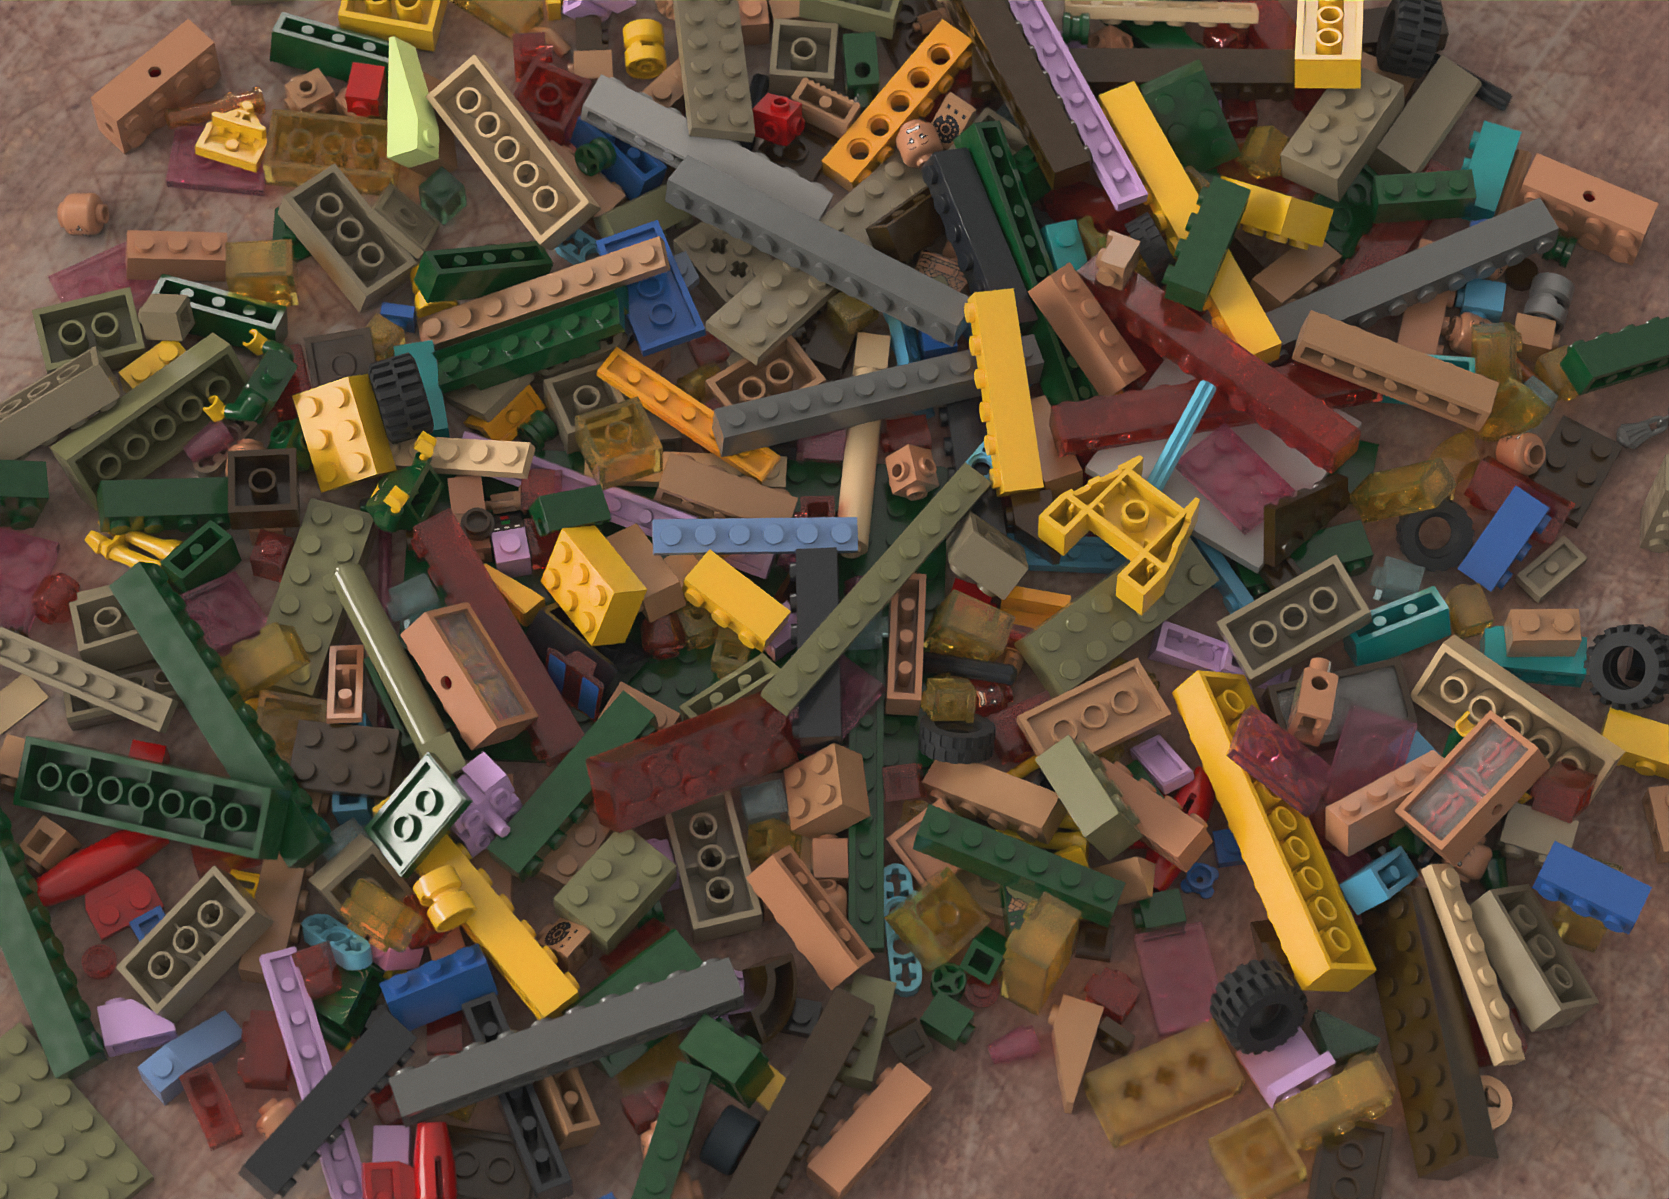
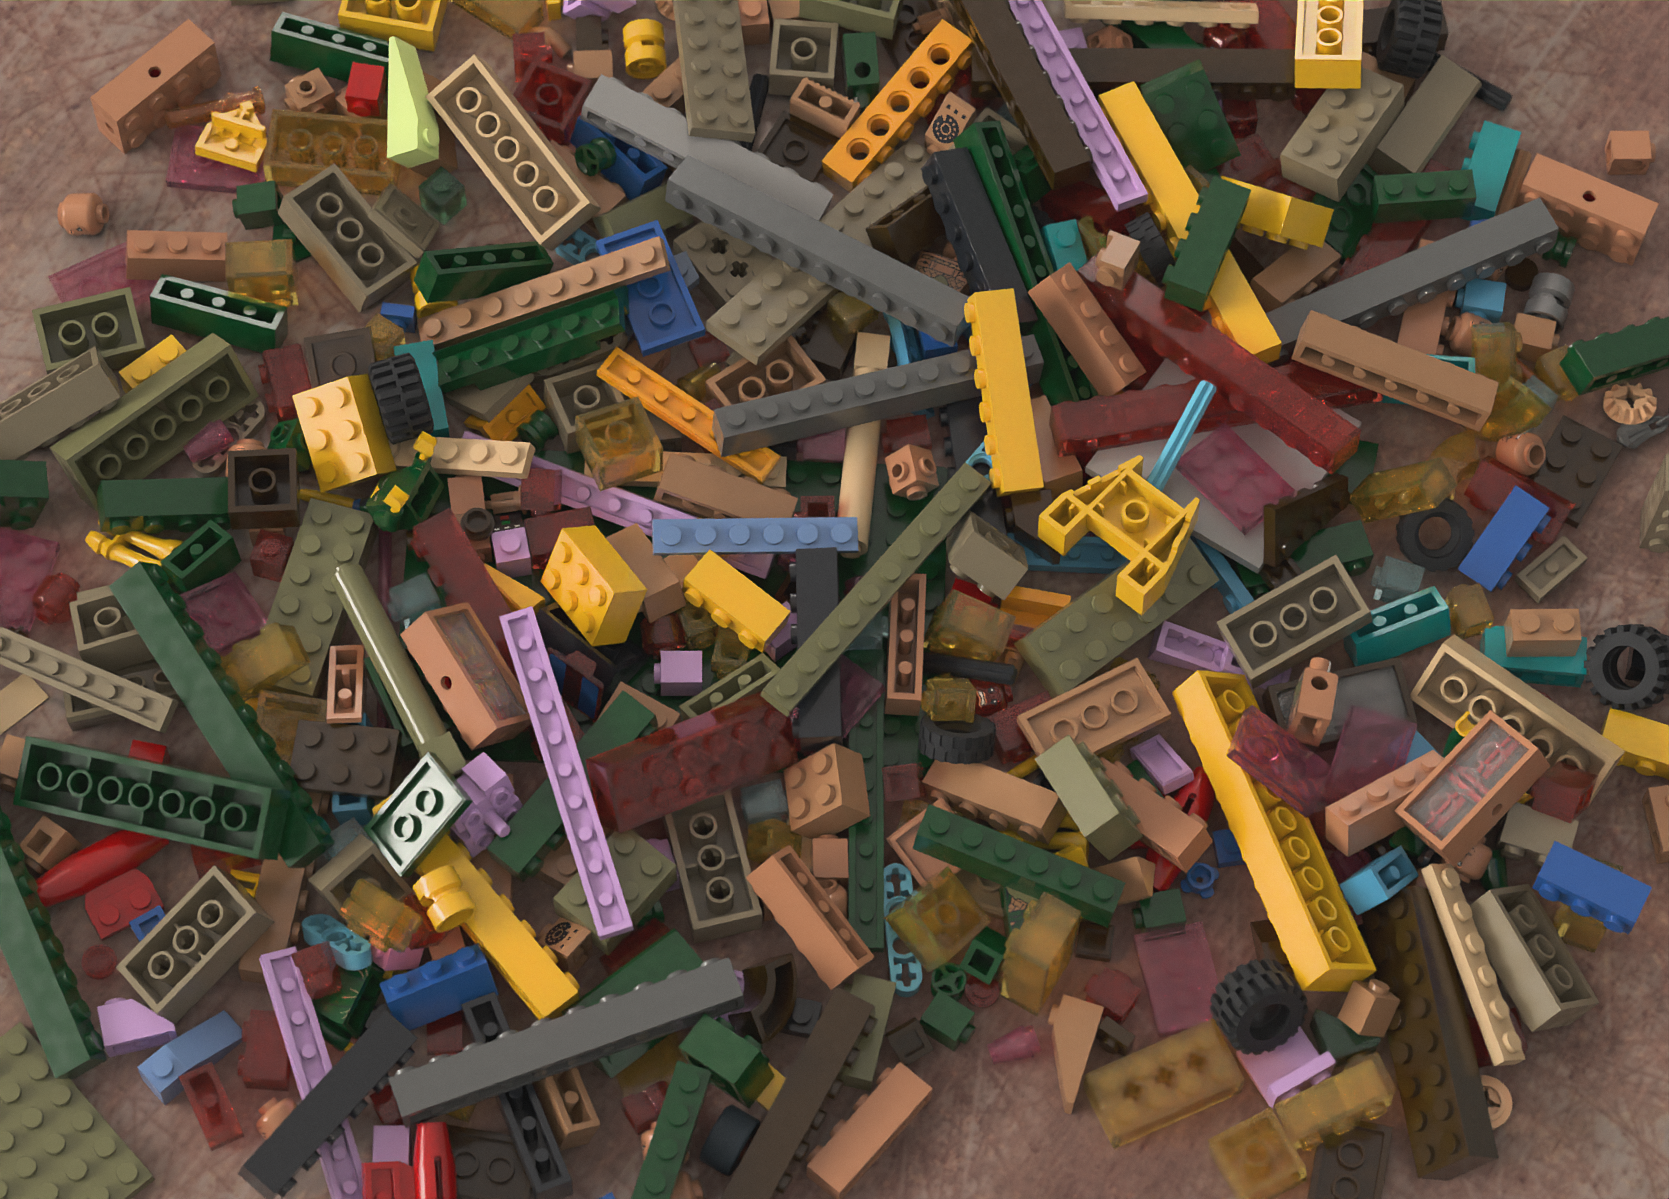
(166, 317): dark tan brick -> none
(258, 205): none -> dark green brick
(263, 385): dark green torso -> none
(307, 494): none -> yellow piece
(566, 774): none -> lavender plate
(570, 509): dark green hinge -> none
(679, 673): none -> lavender brick
(778, 119): red brick -> none
(917, 142): nougat head -> none
(1075, 28): dark green wheel -> none
(1262, 151): clear yellow brick -> none
(1369, 1008): none -> medium nougat brick
(1620, 411): none -> light nougat gear
(1629, 152): none -> nougat brick

